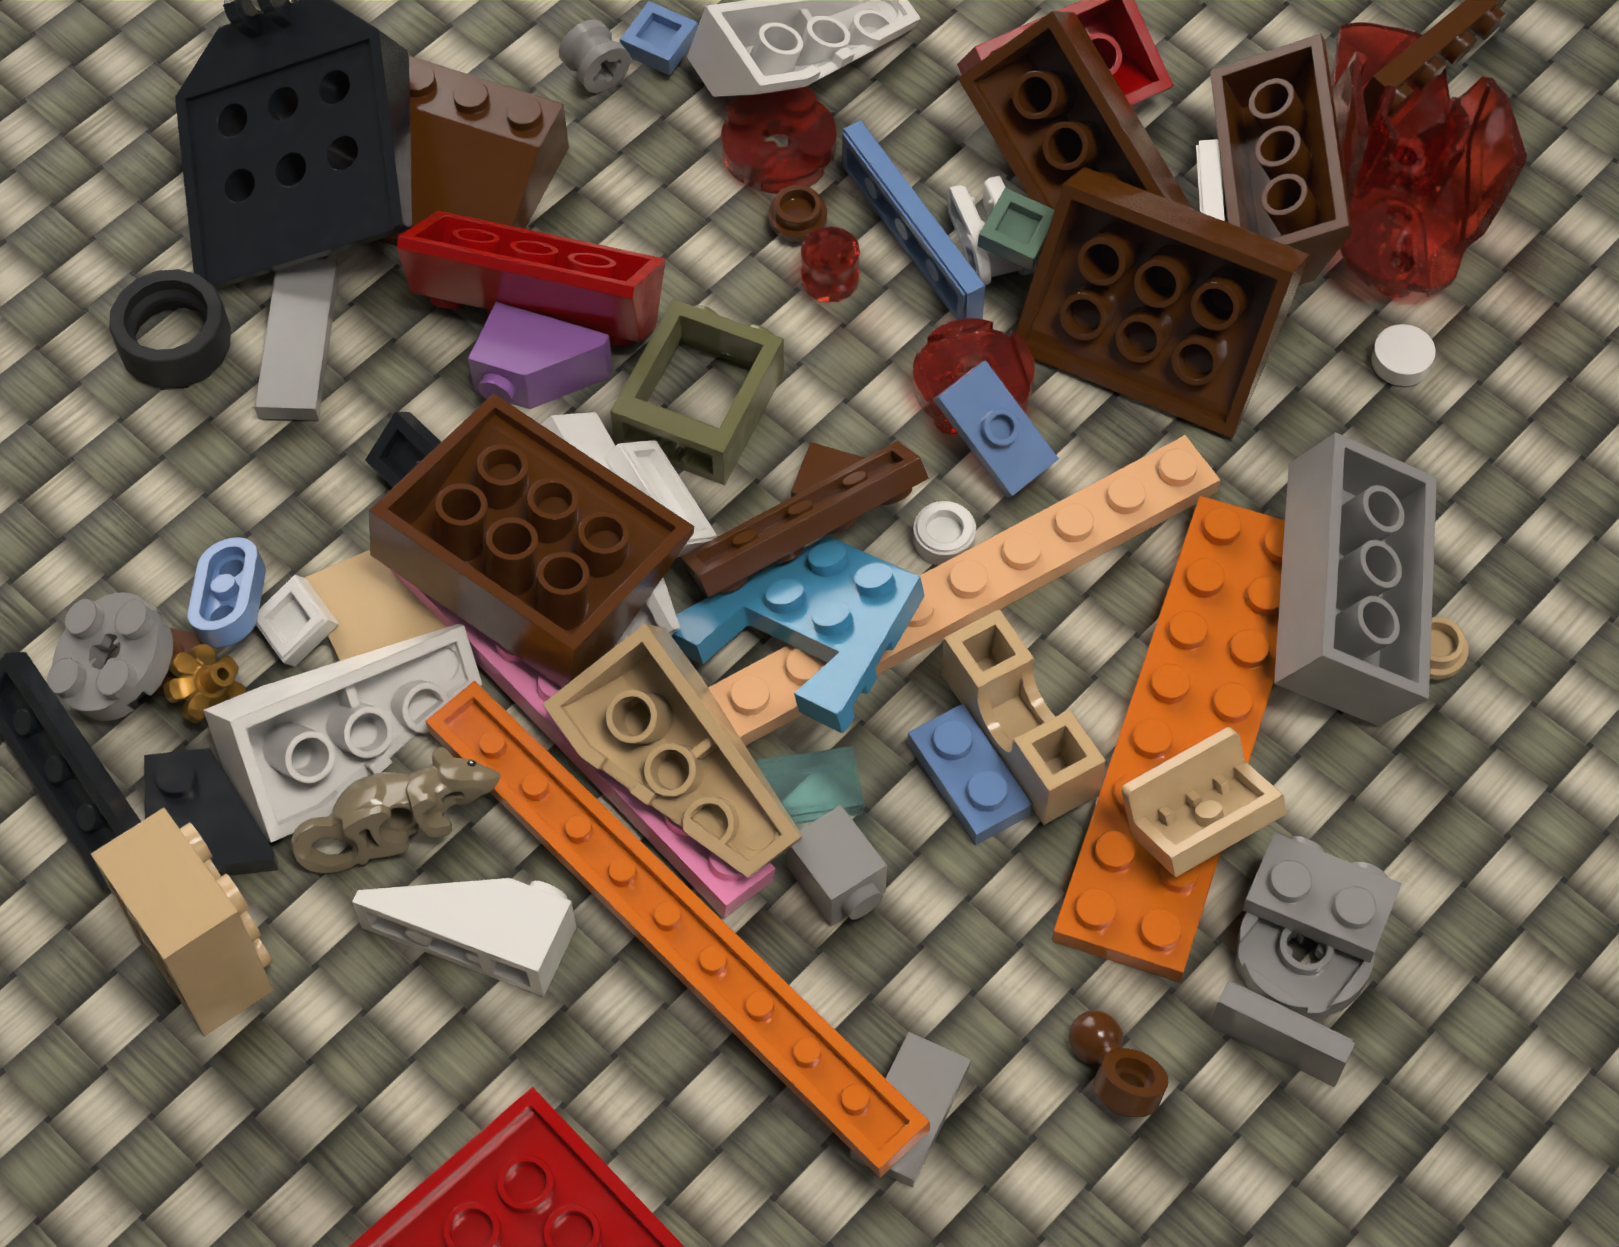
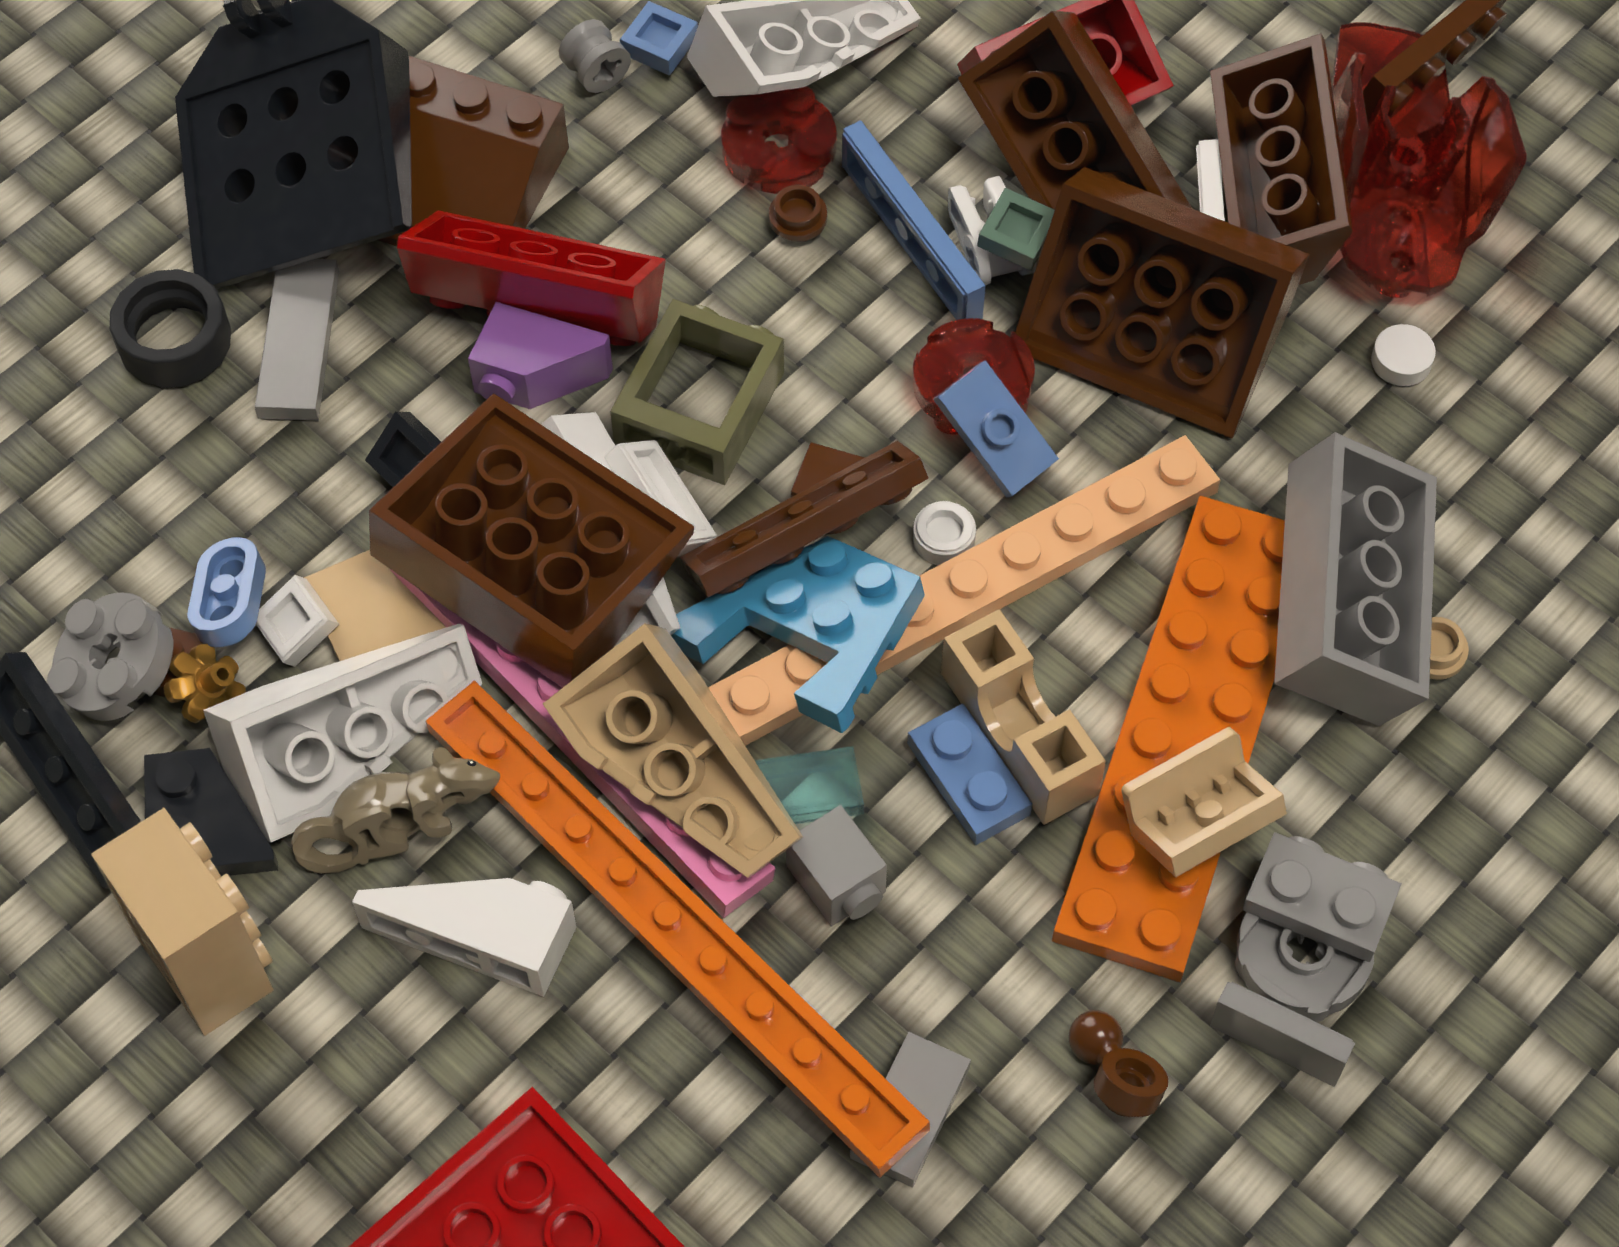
(838, 250): clear red wheel -> none

